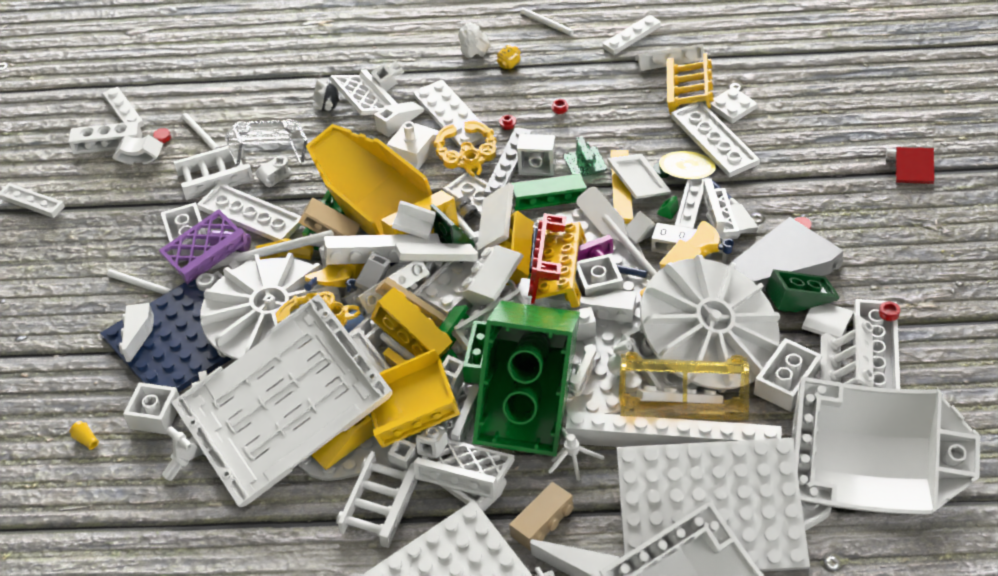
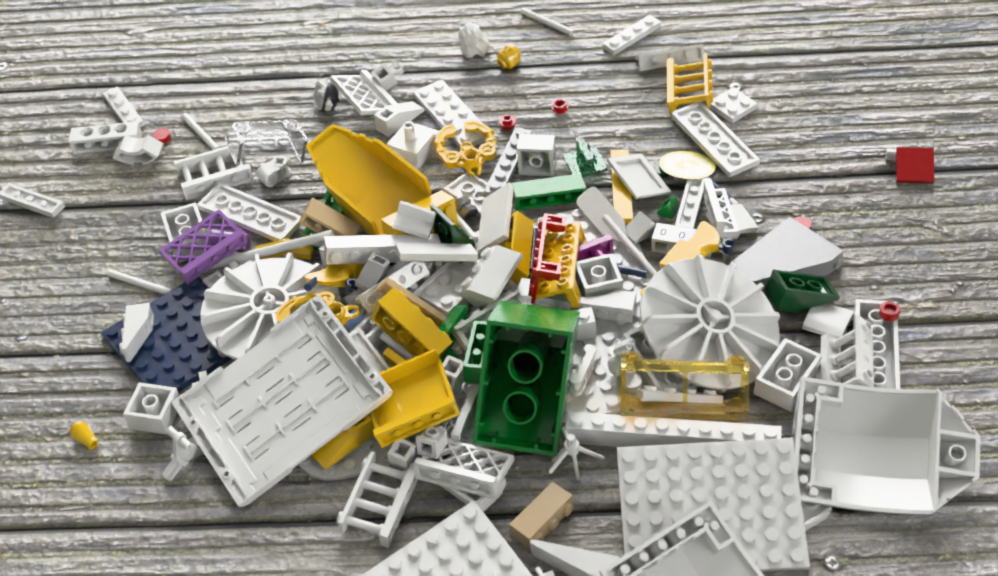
(205, 281): white tile -> none

